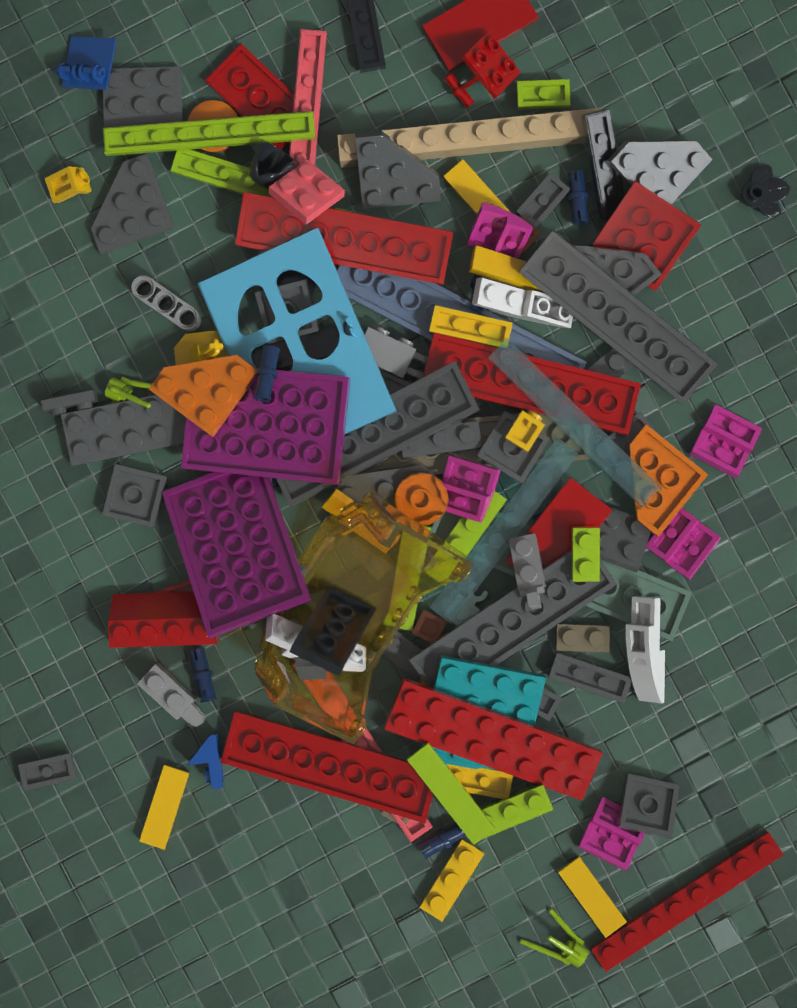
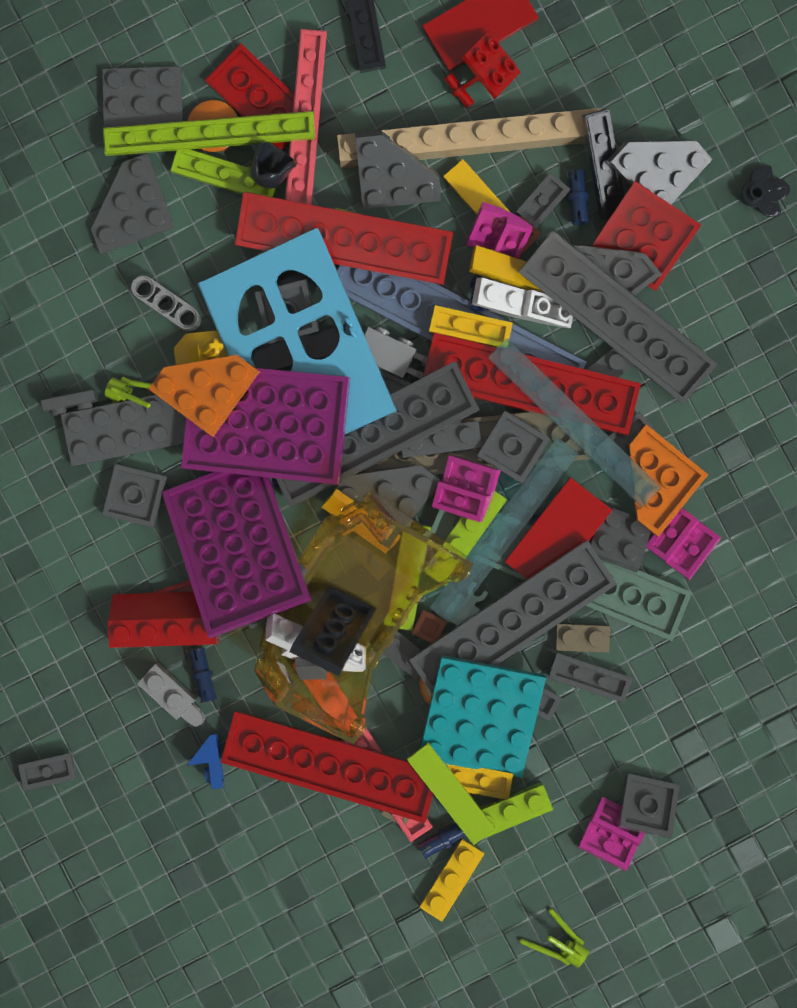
(68, 183): yellow bracket -> none
(87, 63): blue hinge -> none
(164, 806): yellow tile -> none
(266, 373): dark blue pin -> none
(306, 191): coral plate -> none
(422, 498): orange tile -> none
(492, 739): red plate -> none
(525, 430): yellow bracket -> none
(528, 568): light grey hinge -> none
(543, 94): lime plate -> none
(585, 554): lime plate -> none
(592, 896): yellow tile -> none
(643, 649): white slope -> none
(686, 901): red plate -> none
(725, 441): dark pink slope -> none

